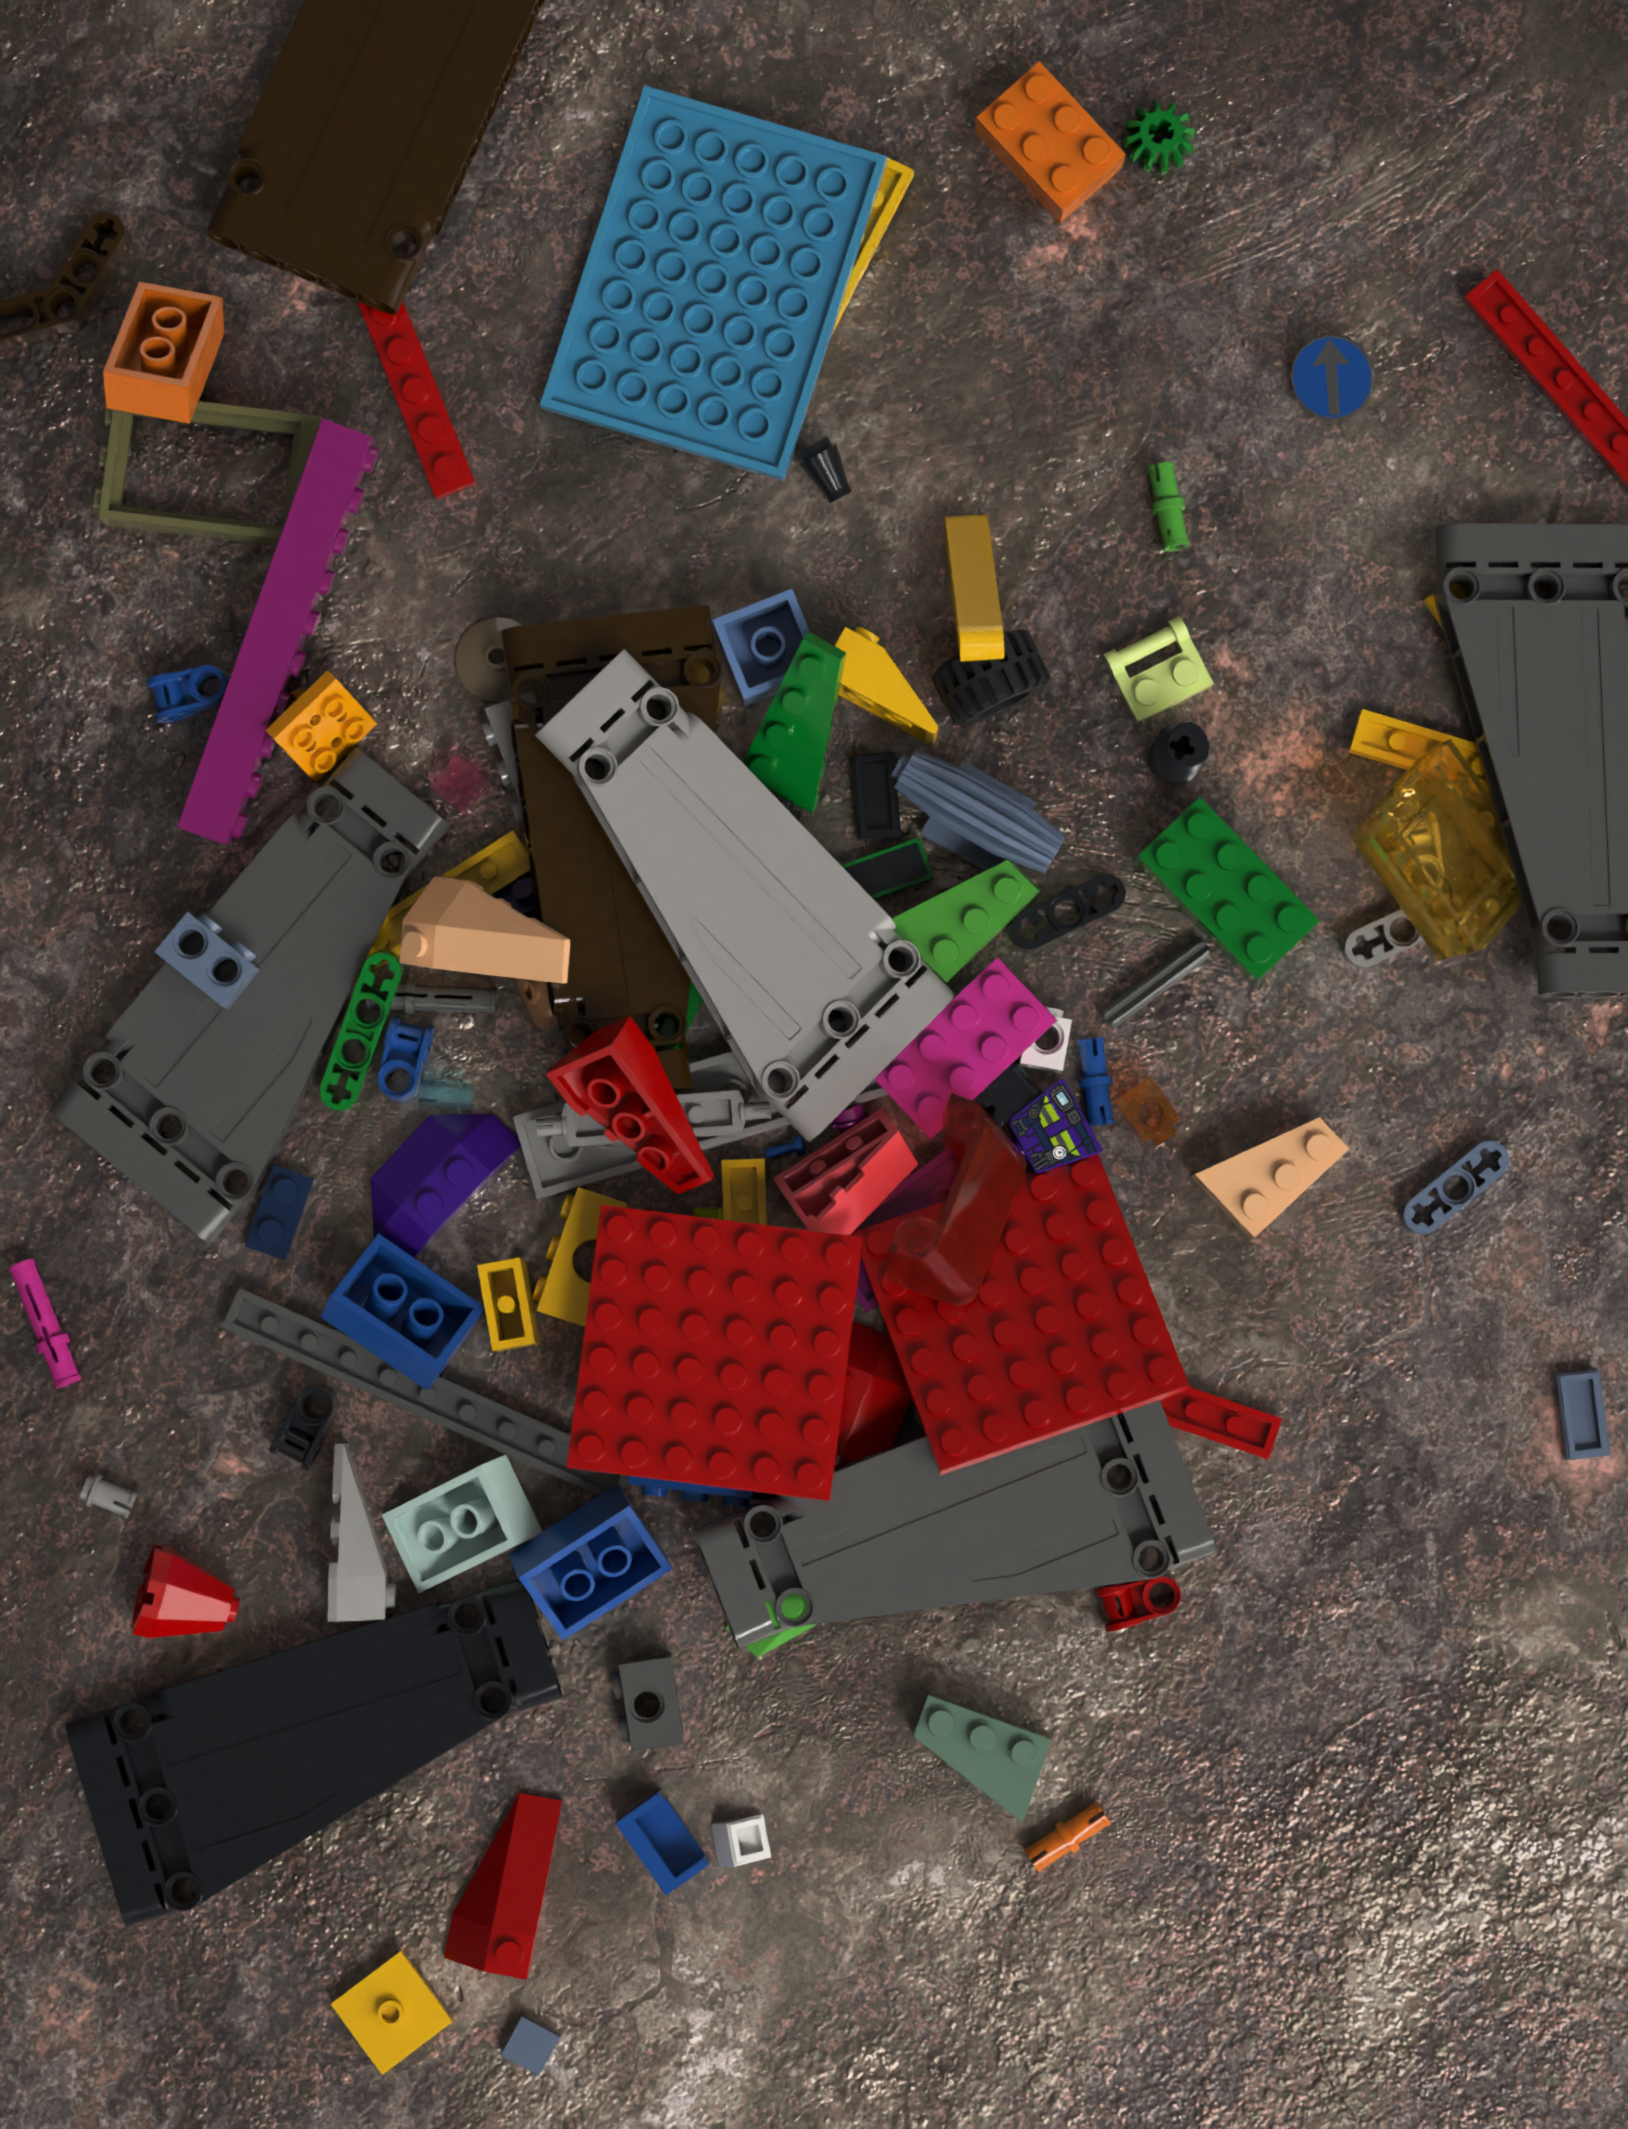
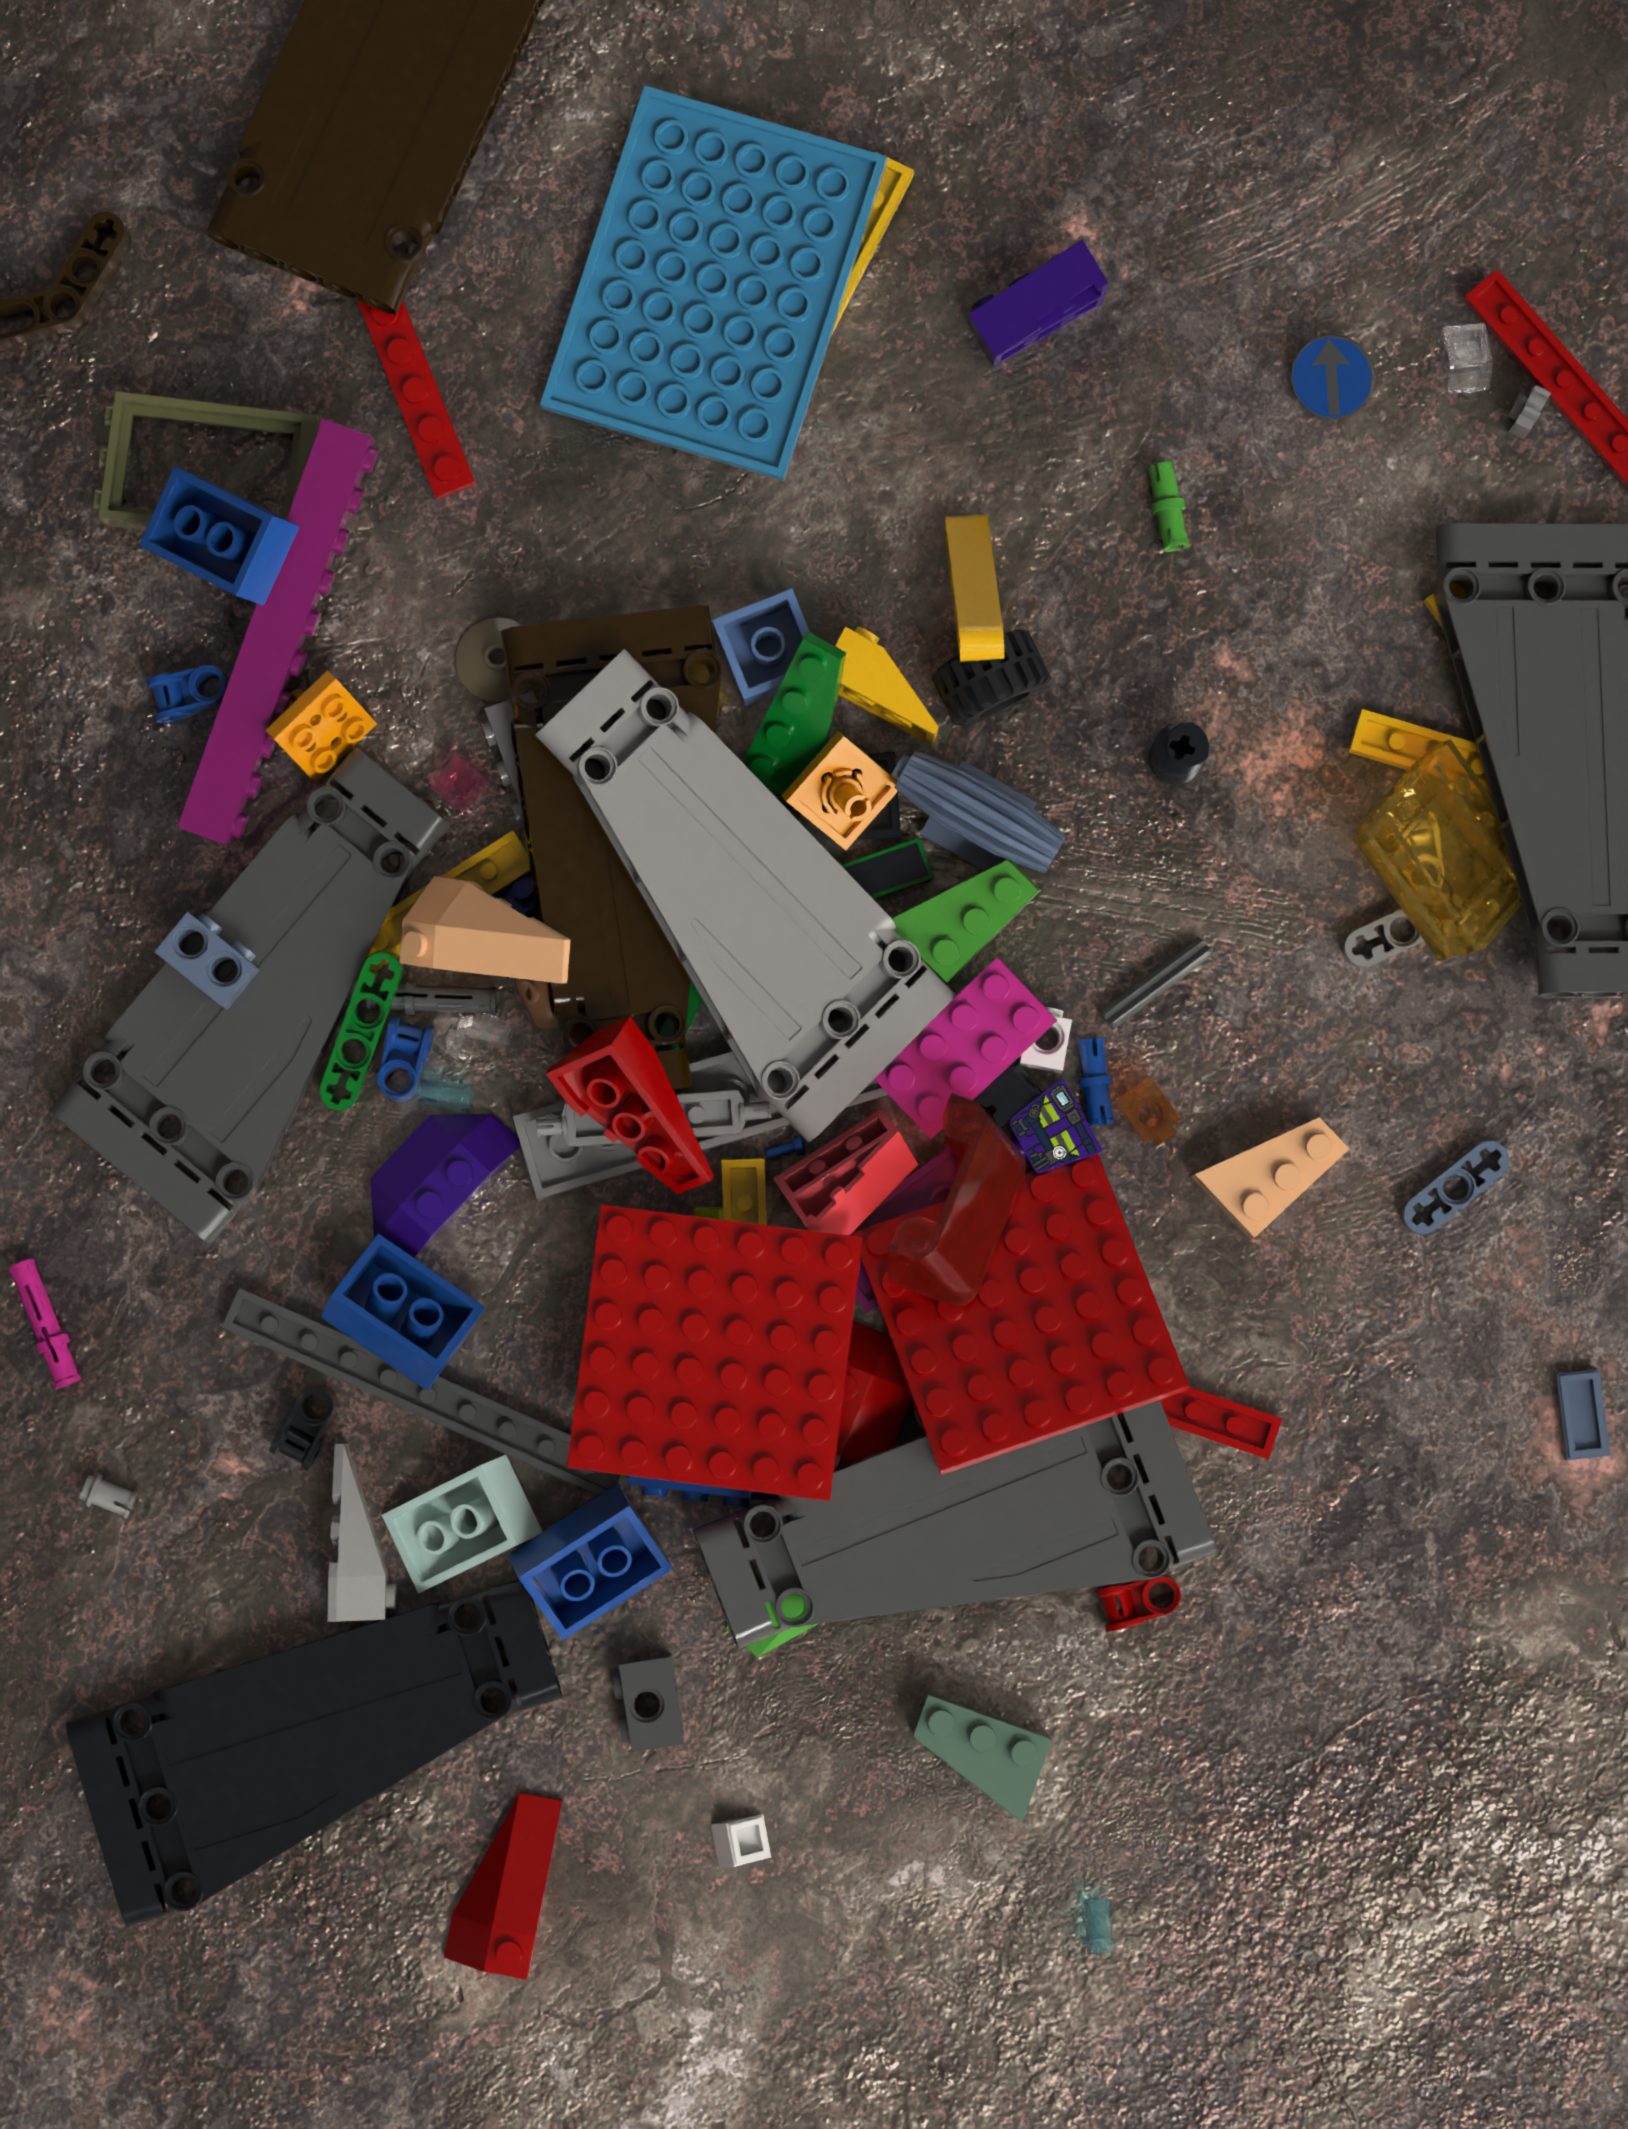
(164, 352): orange brick -> none
(180, 1597): red cone -> none
(219, 536): none -> blue brick
(280, 1212): dark blue plate -> none
(392, 2012): yellow plate -> none
(486, 1029): none -> clear bracket
(508, 1304): yellow brick -> none
(530, 2045): sand blue tile -> none
(564, 1291): yellow arch -> none
(662, 1842): blue panel -> none
(825, 468): black cone -> none
(849, 1118): magenta plate -> none
(852, 799): none -> light orange plate
(1038, 303): none -> dark purple wedge
(1049, 142): orange brick -> none
(1067, 1836): orange pin -> none
(1098, 1926): none -> clear light blue pin
(1100, 908): black beam -> none
(1146, 128): green gear -> none
(1163, 683): yellowish green plate -> none
(1226, 890): green brick -> none
(1467, 358): none -> clear bracket
(1527, 410): none -> light grey plate

